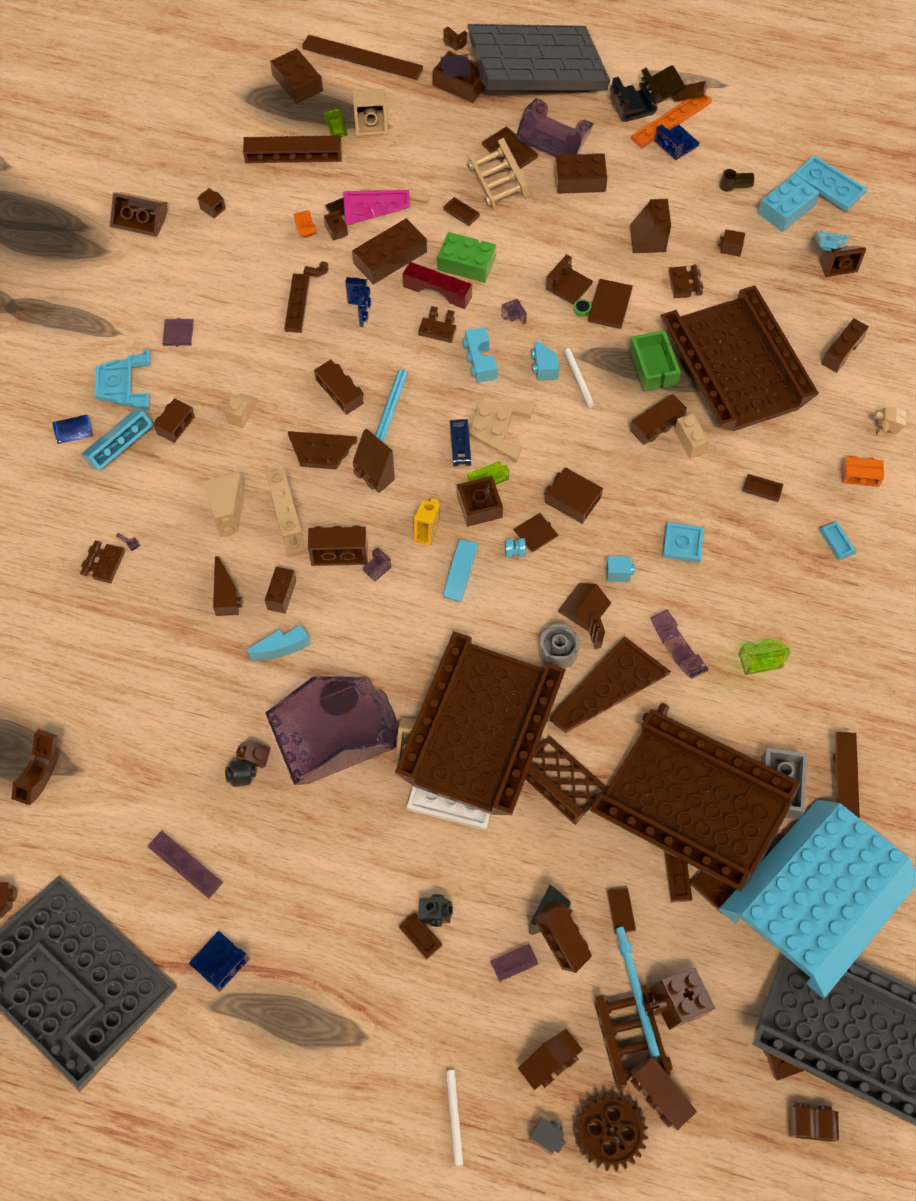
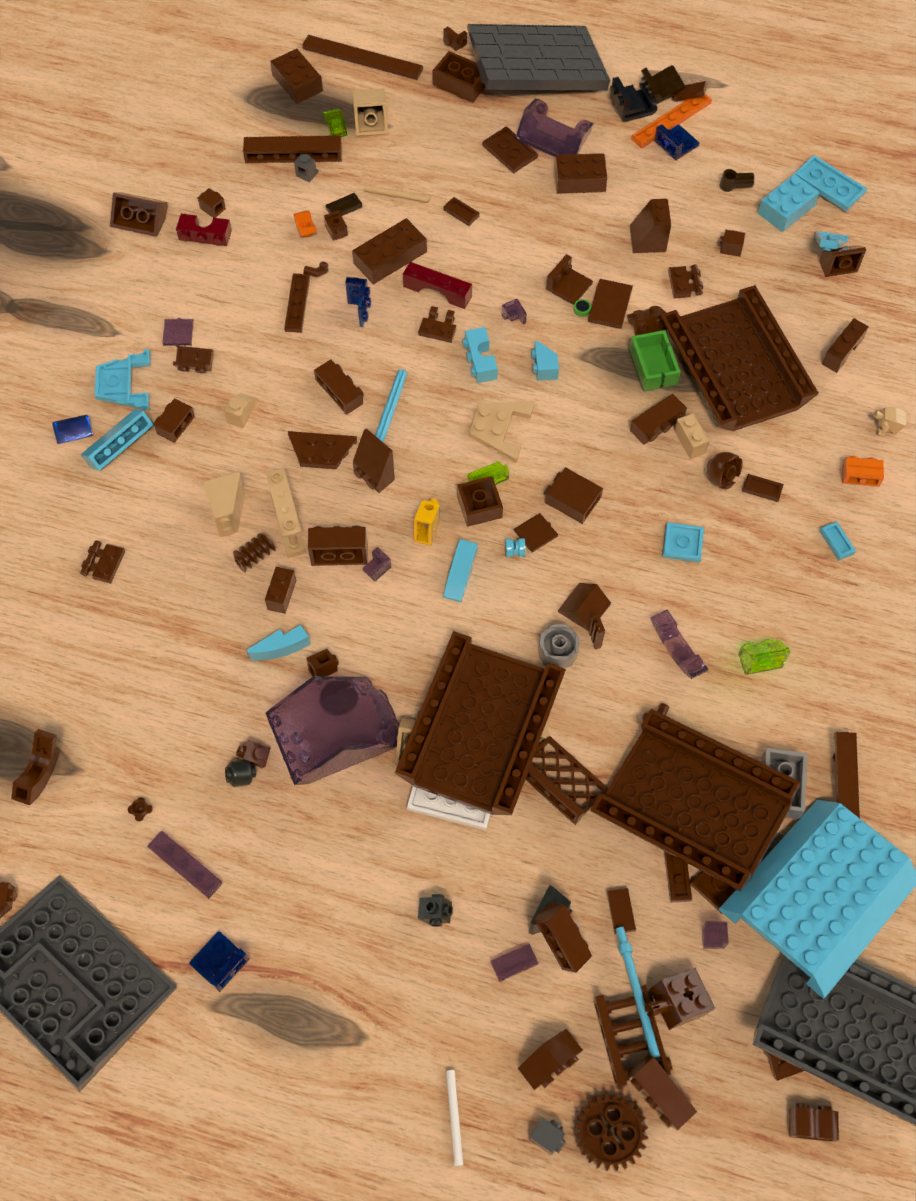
(132, 543): hand -> none
(139, 803): none -> reddish brown plate
(193, 358): none -> reddish brown bracket
(216, 233): none -> dark red arch
(225, 596): reddish brown slope -> none
(252, 551): none -> reddish brown piece
(305, 163): none -> dark grey brick
(322, 663): none -> reddish brown brick
(371, 204): dark pink wing -> none
(420, 936): reddish brown tile -> none
(455, 66): piece -> none
(460, 442): dark blue plate -> none
(466, 257): bright green piece -> none
(508, 163): tan fence -> none
(585, 392): white bar -> none
(616, 678): reddish brown wing -> none
(619, 569): medium azure brick -> none
(647, 320): none -> reddish brown bracket
(715, 935): none -> panel
(724, 468): none -> reddish brown cylinder

